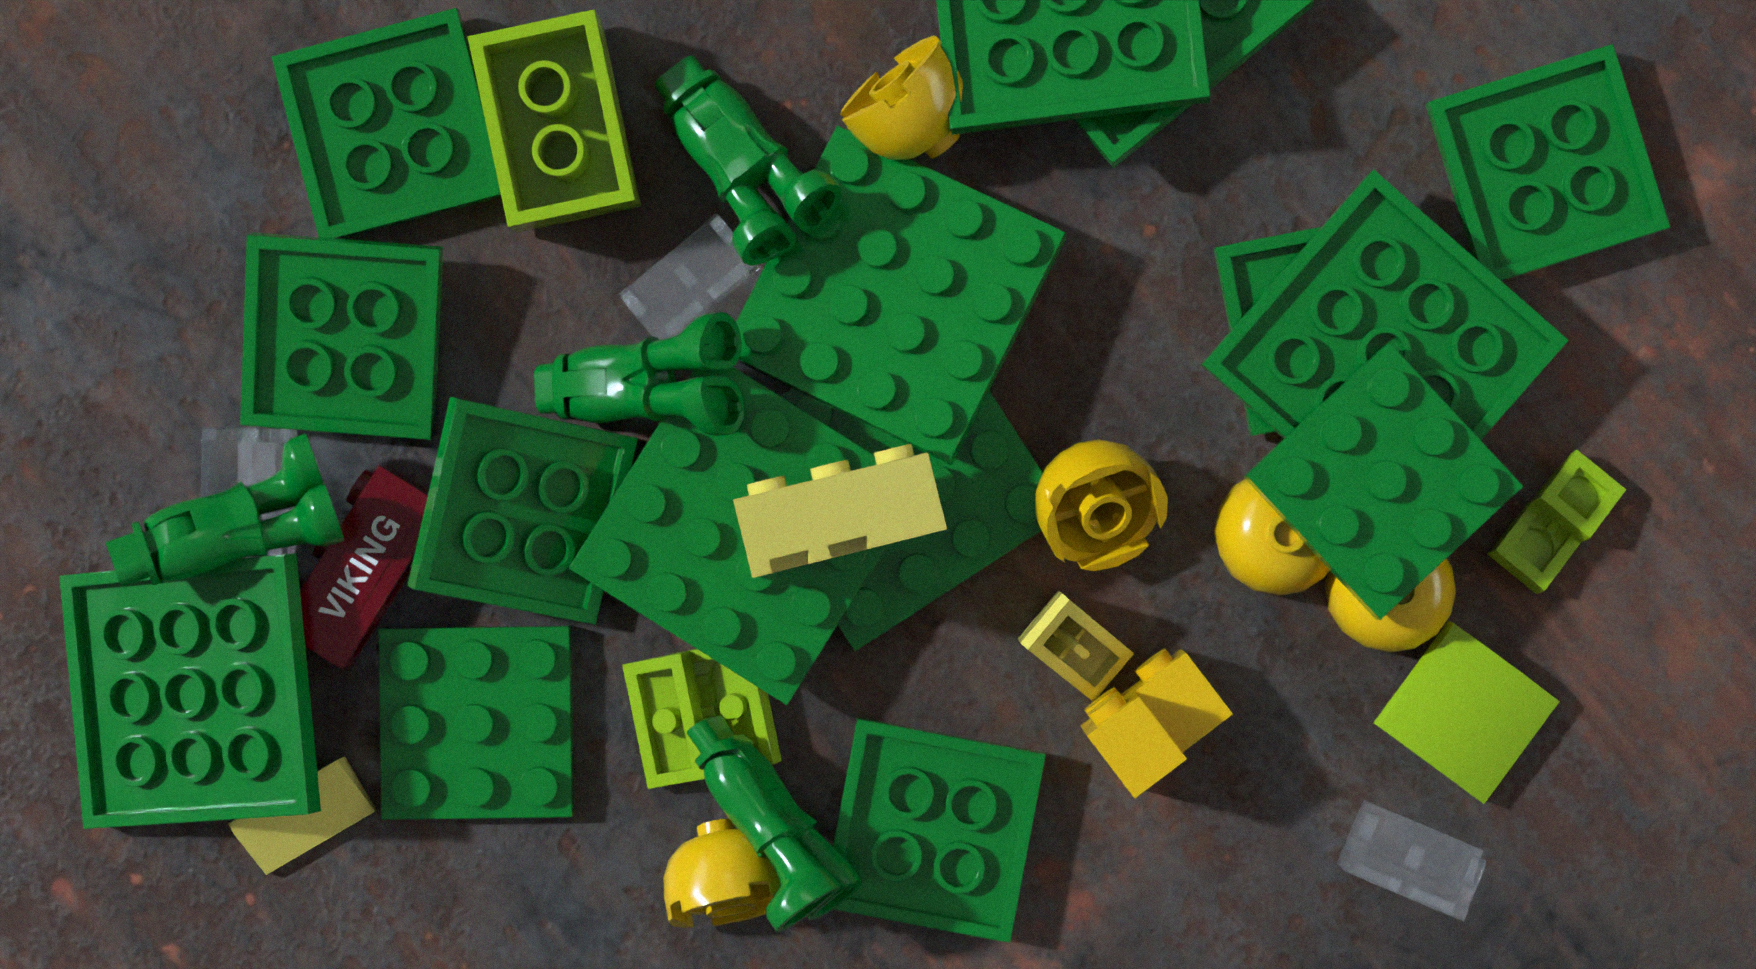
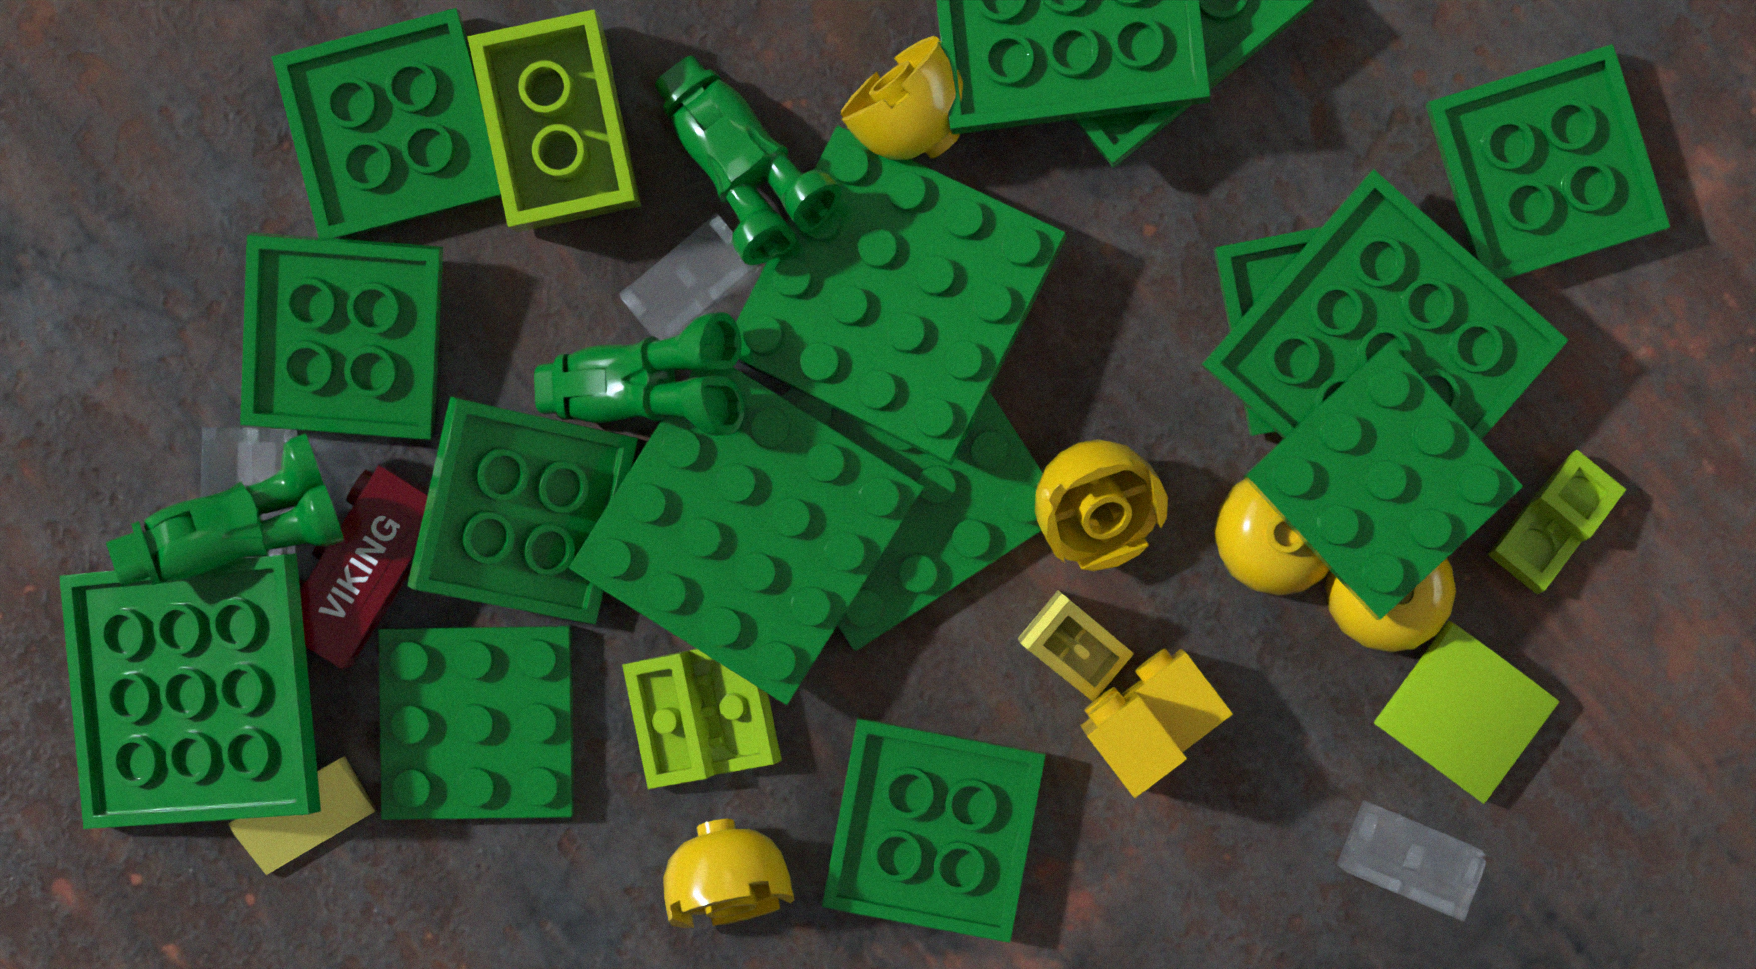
(757, 802): green piece -> none
(839, 511): light yellow wedge -> none

